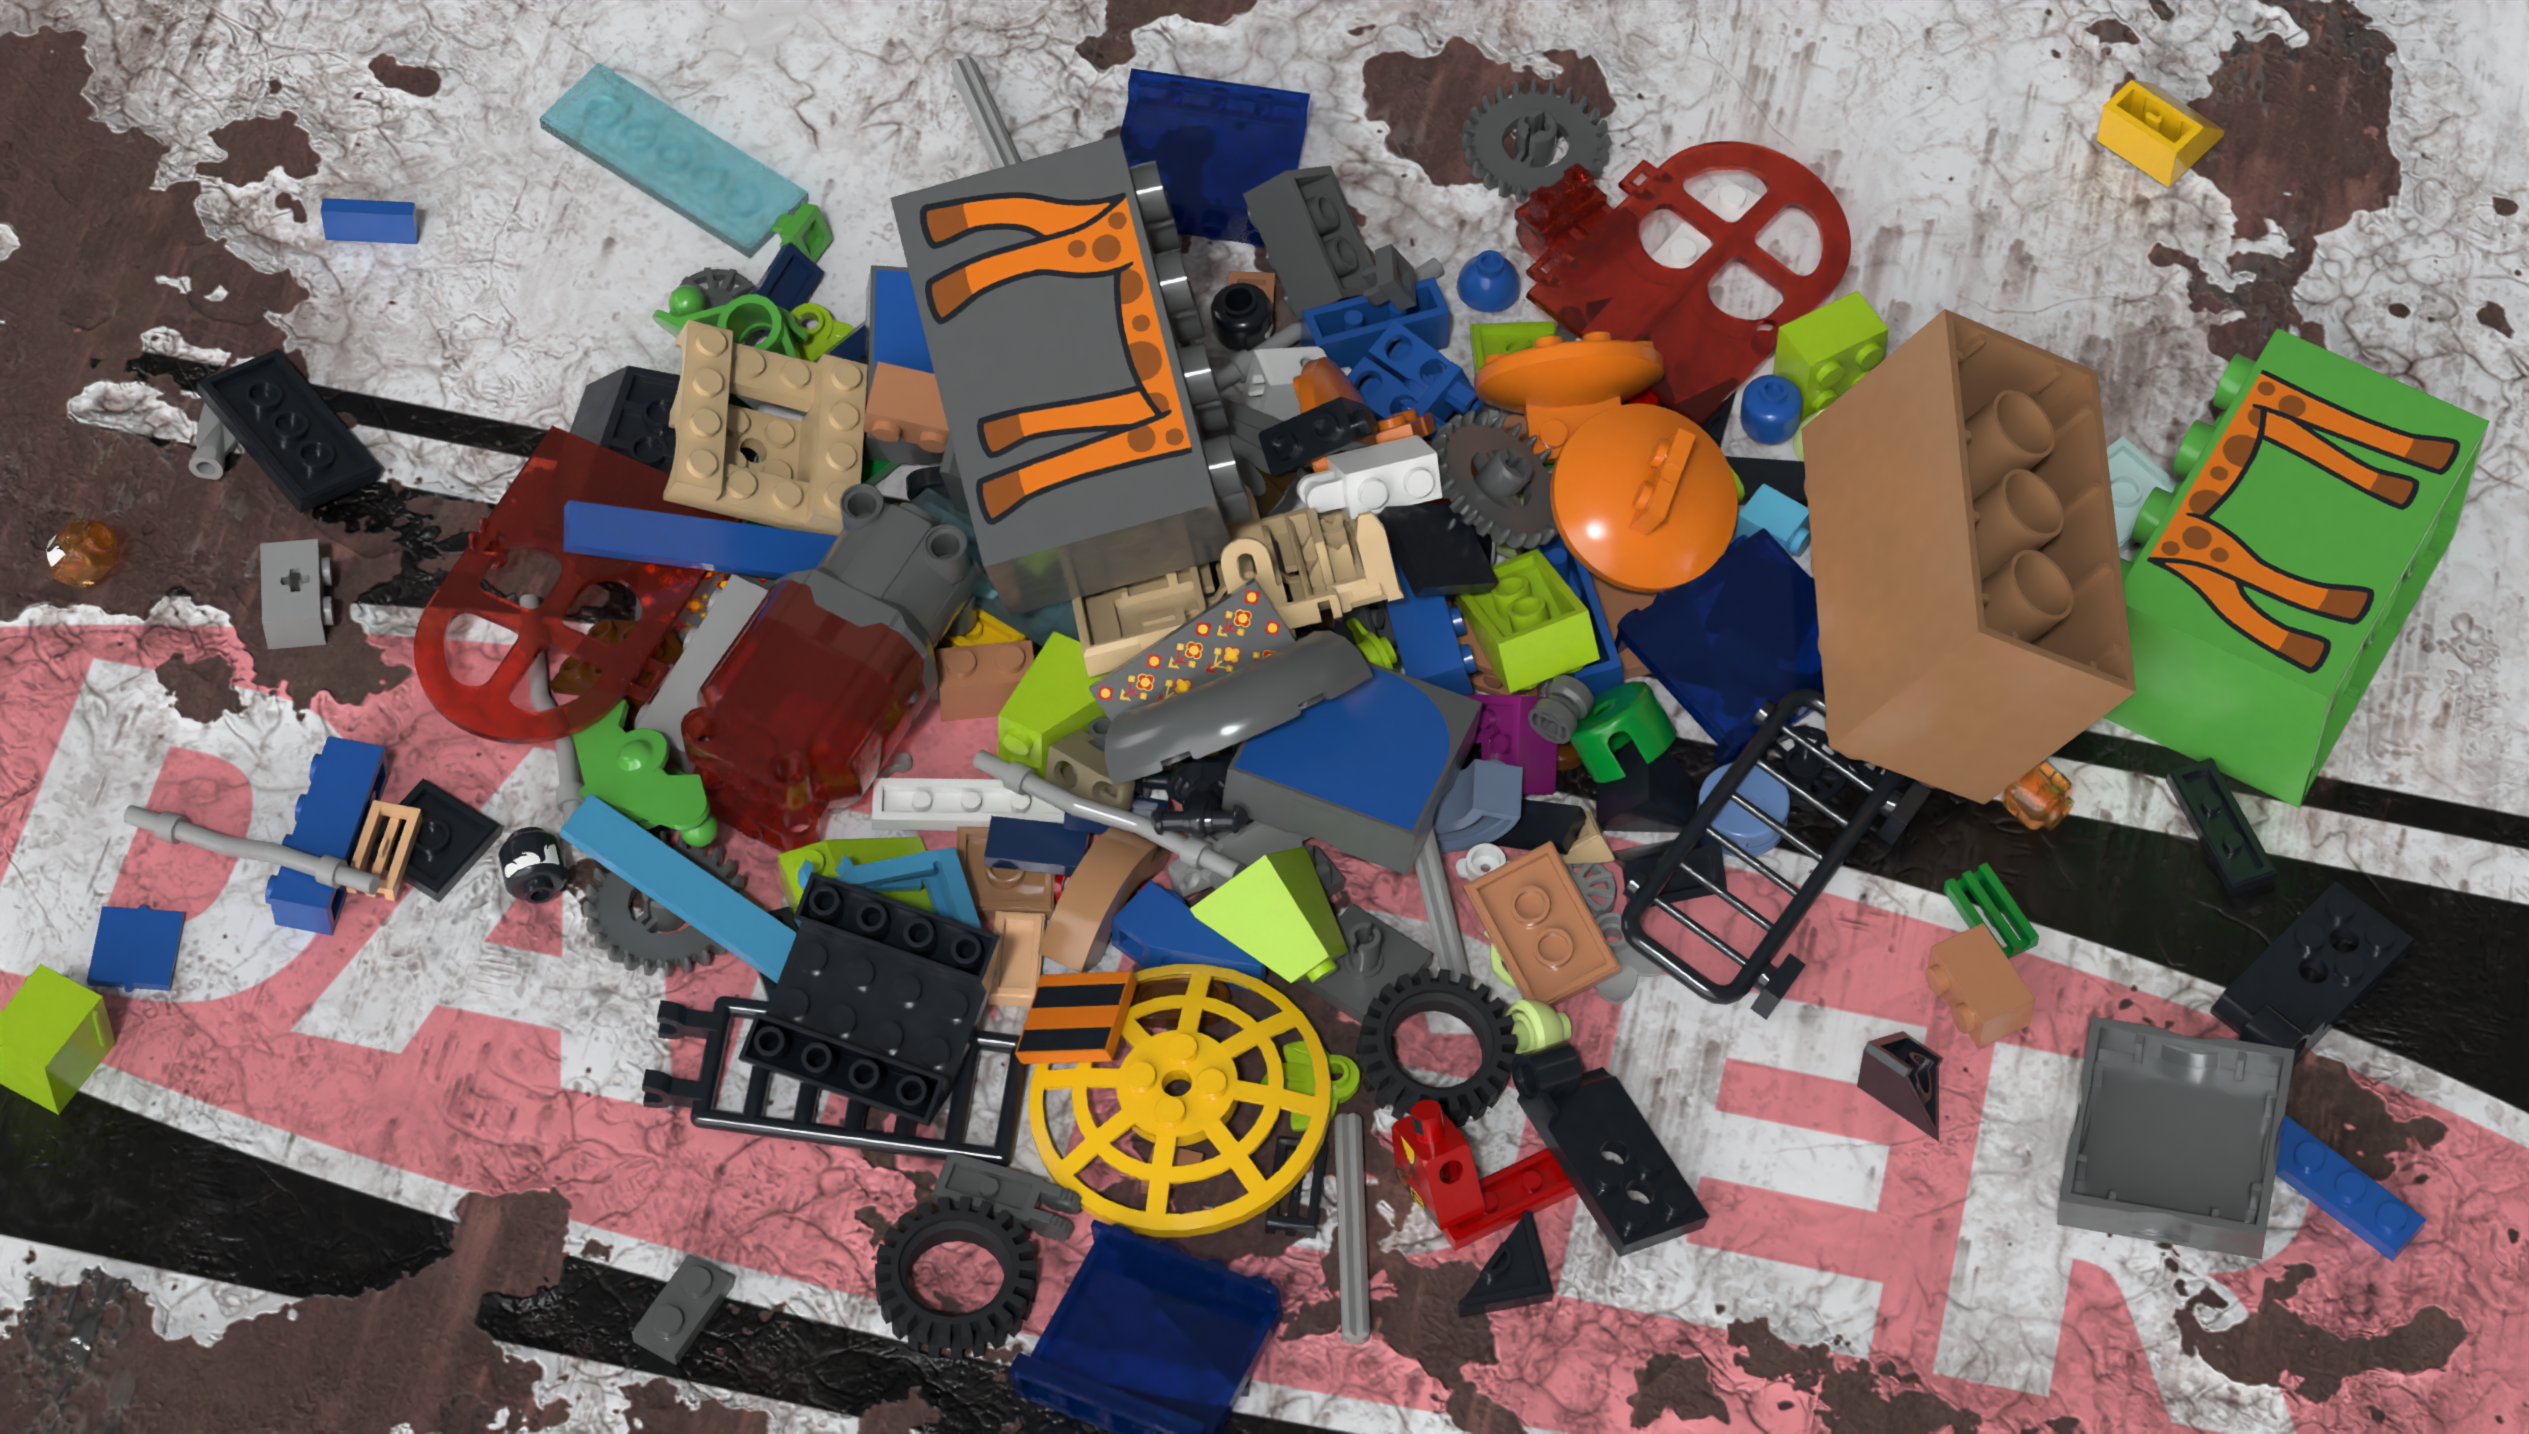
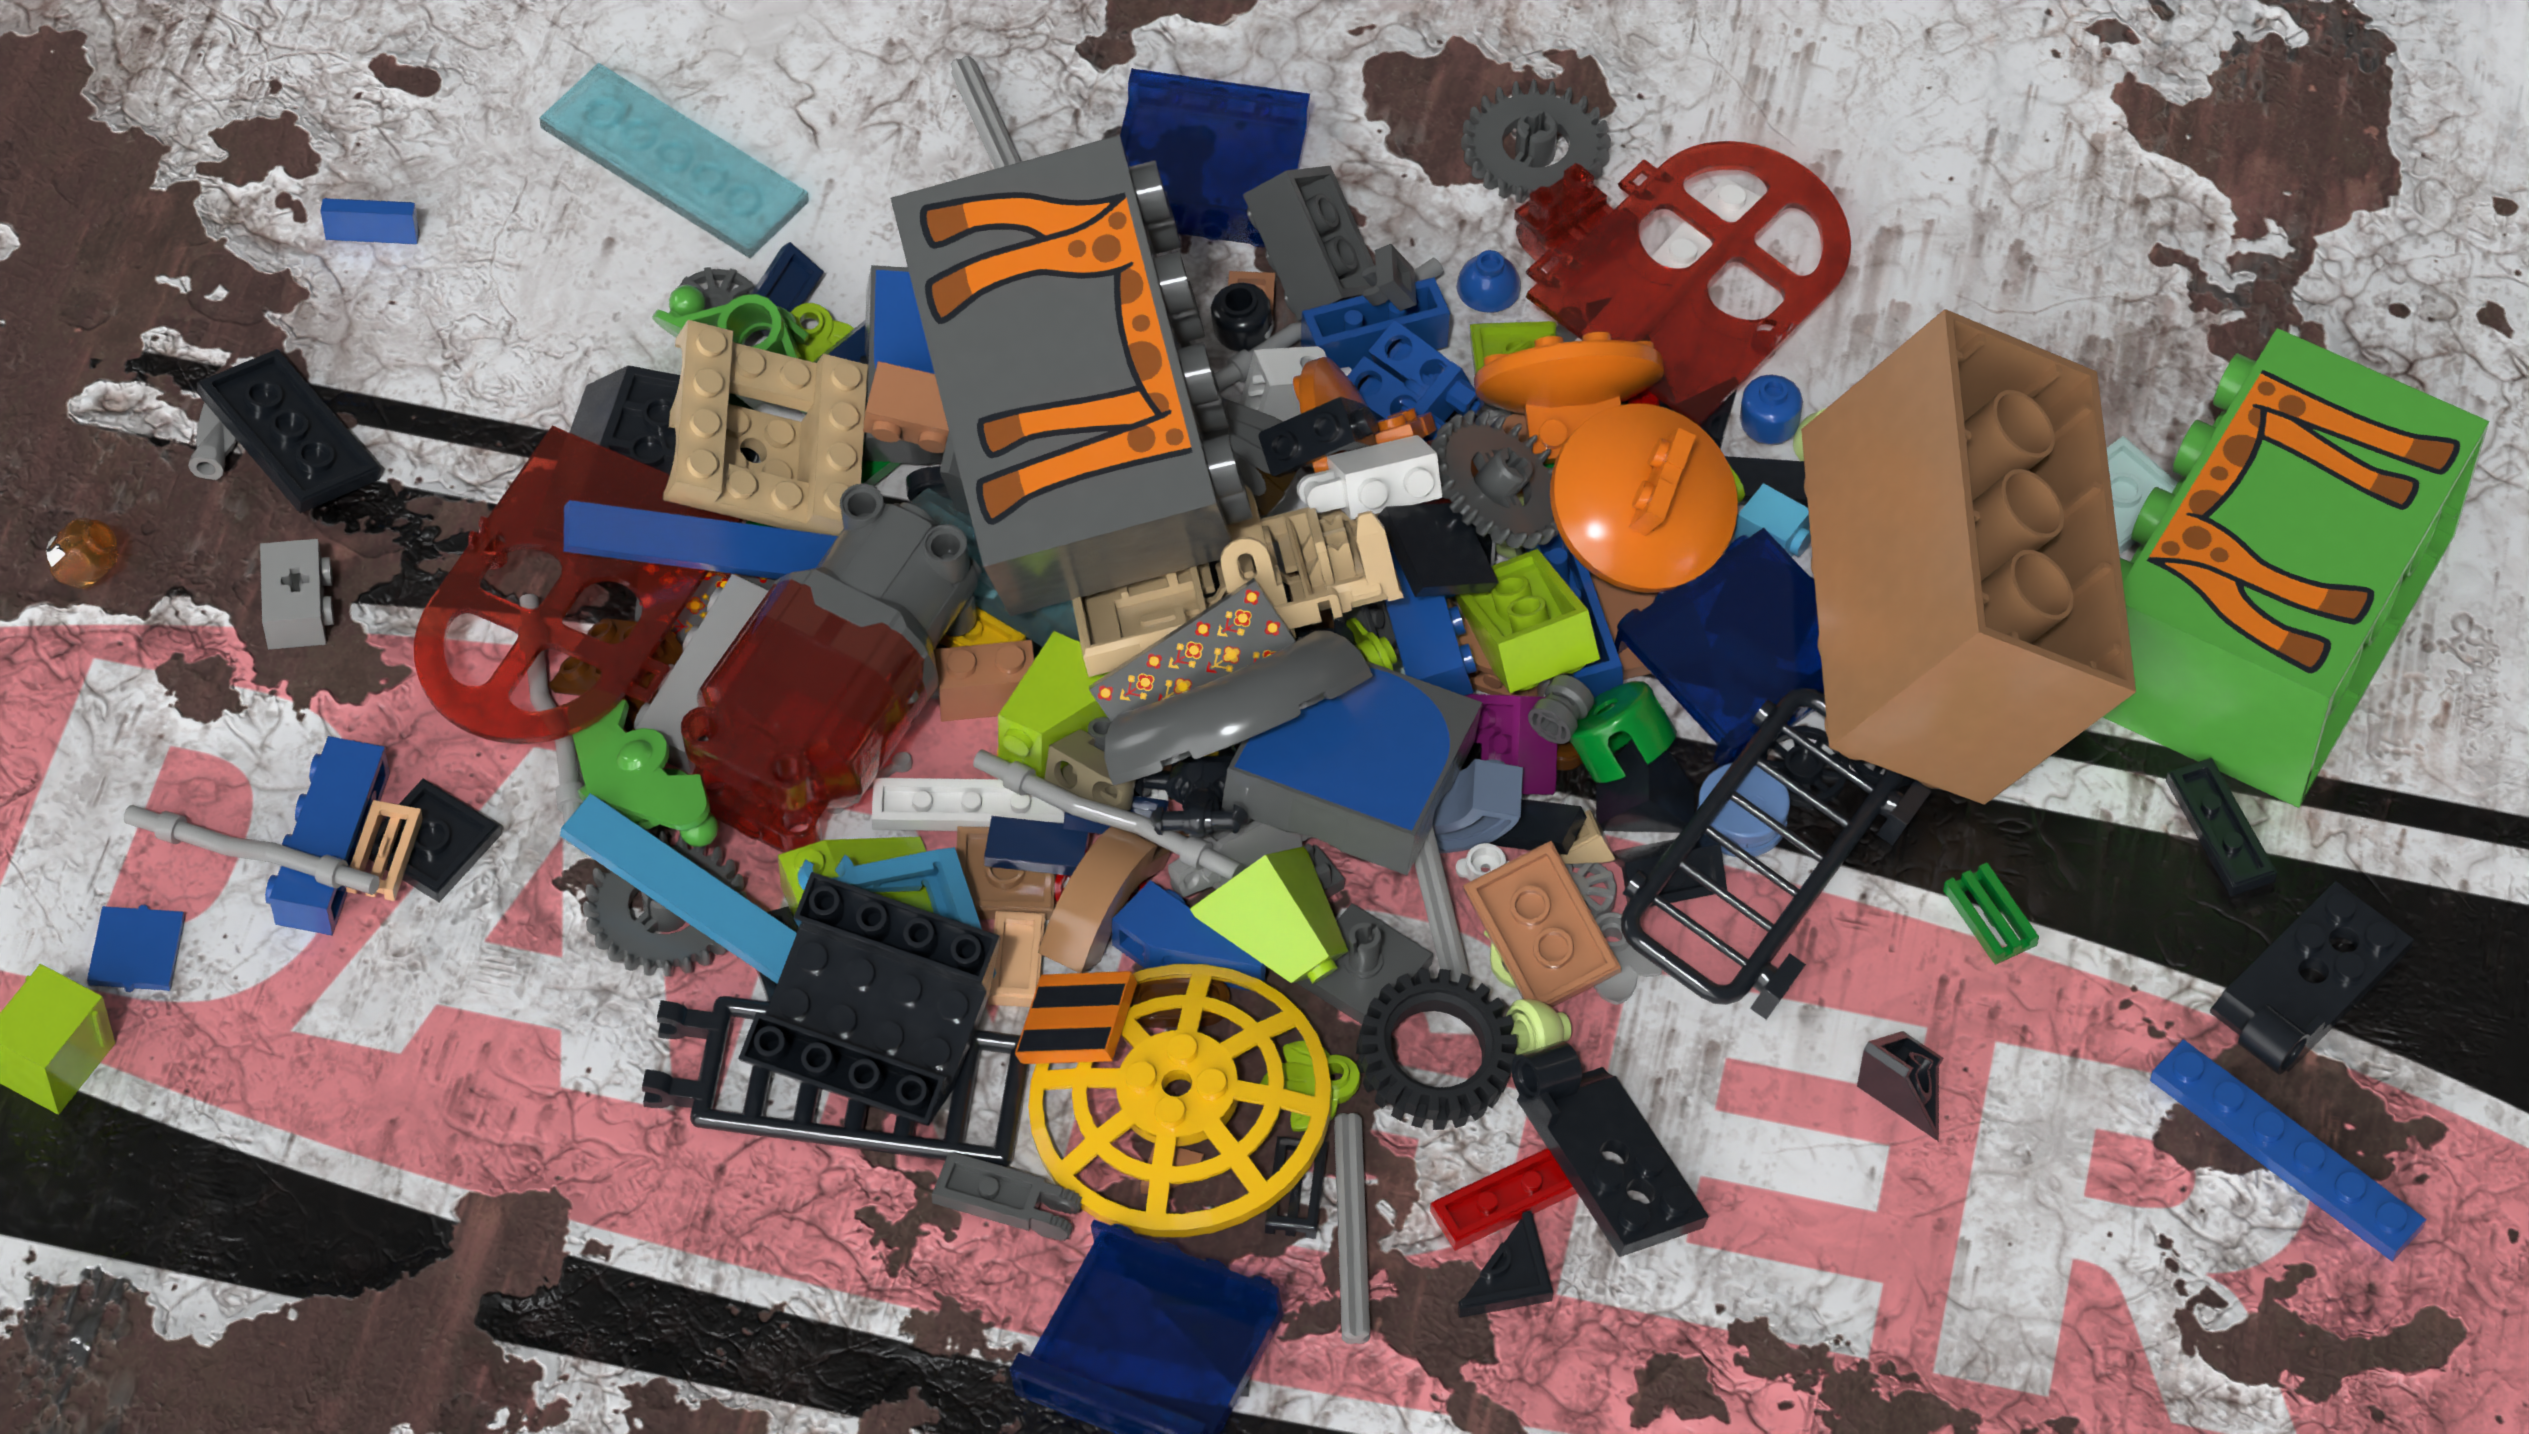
(533, 865): black head -> none
(682, 1309): dark grey plate -> none
(804, 230): bright green tile -> none
(962, 1330): black tyre -> none
(1423, 1148): red torso -> none
(1830, 350): lime brick -> none
(1979, 986): nougat brick -> none
(2040, 797): clear orange head -> none
(2155, 131): yellow slope -> none
(2176, 1138): dark grey tile -> none

